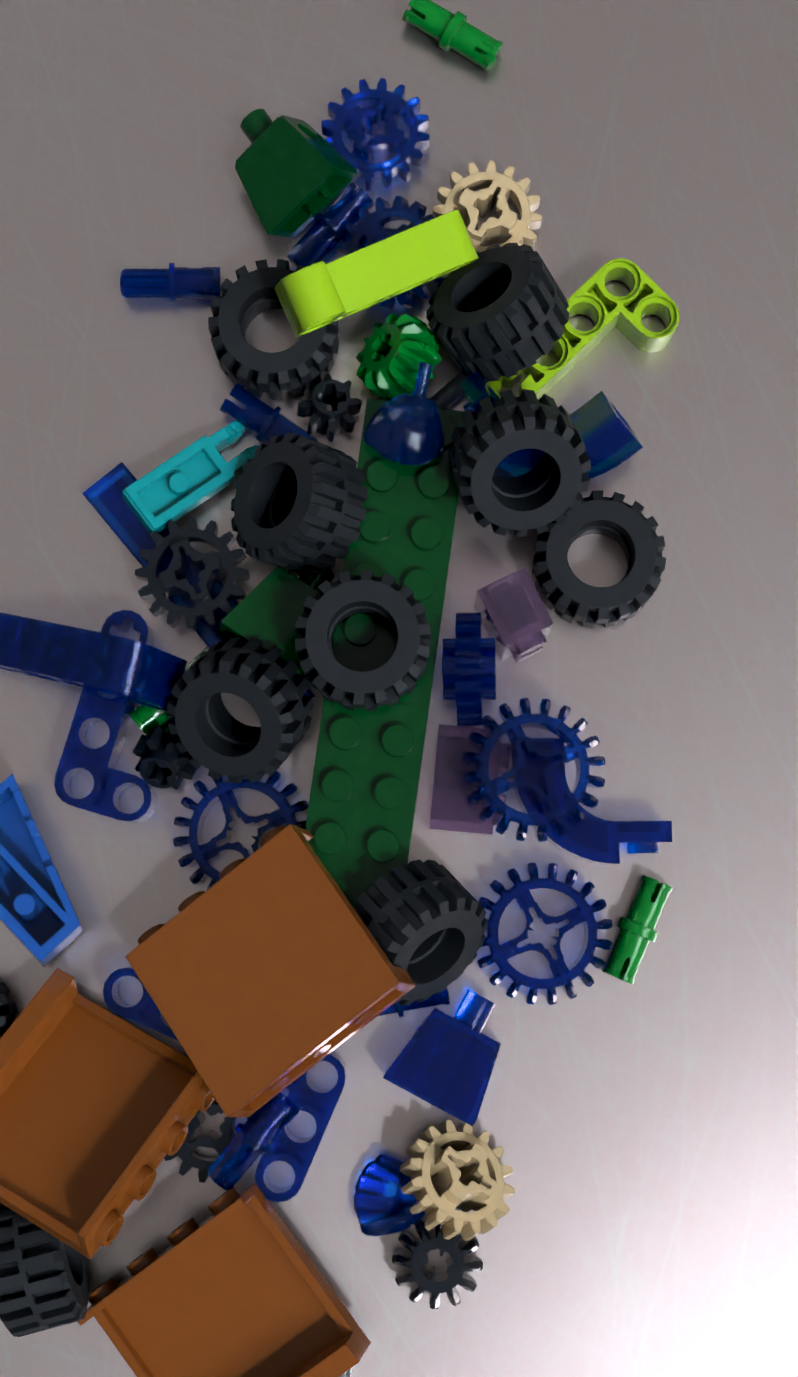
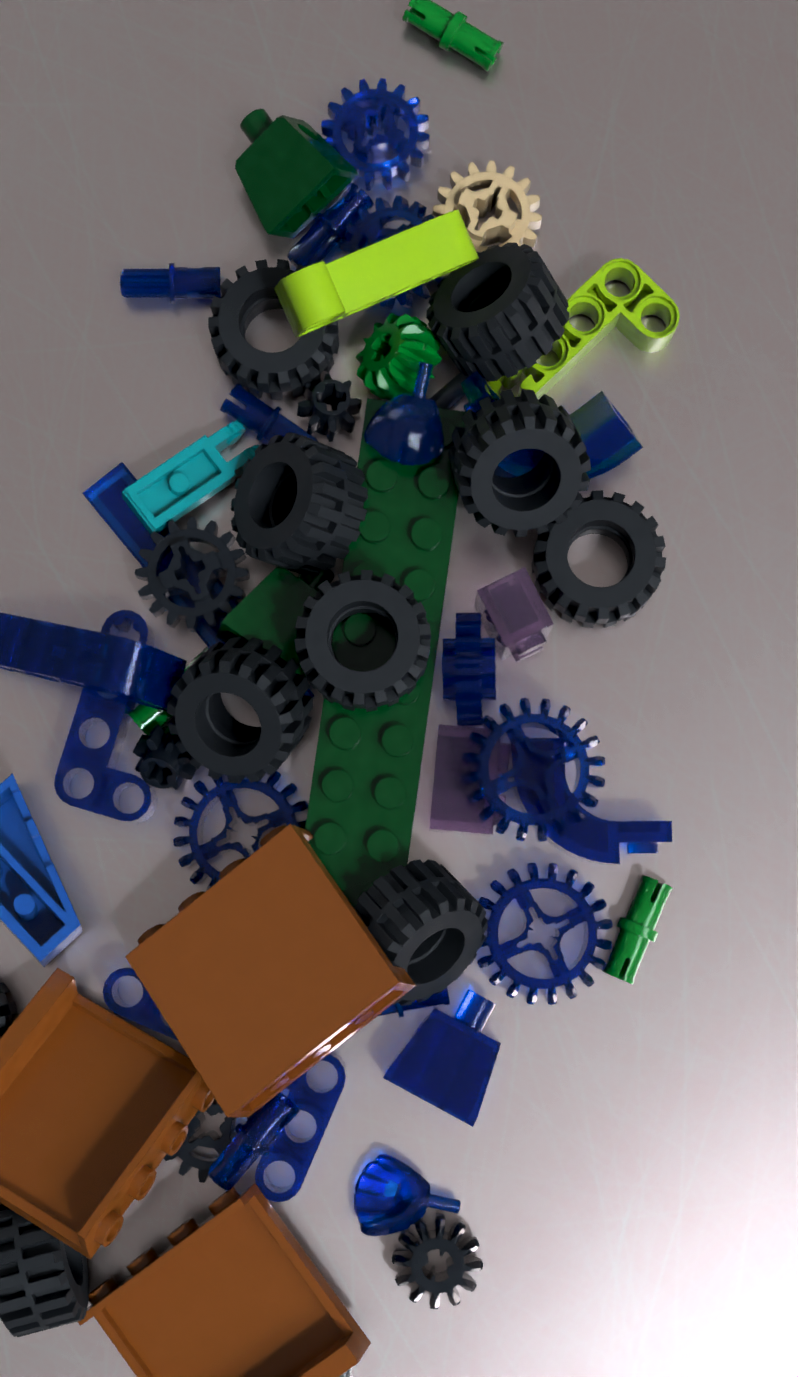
(457, 1179): tan gear -> none

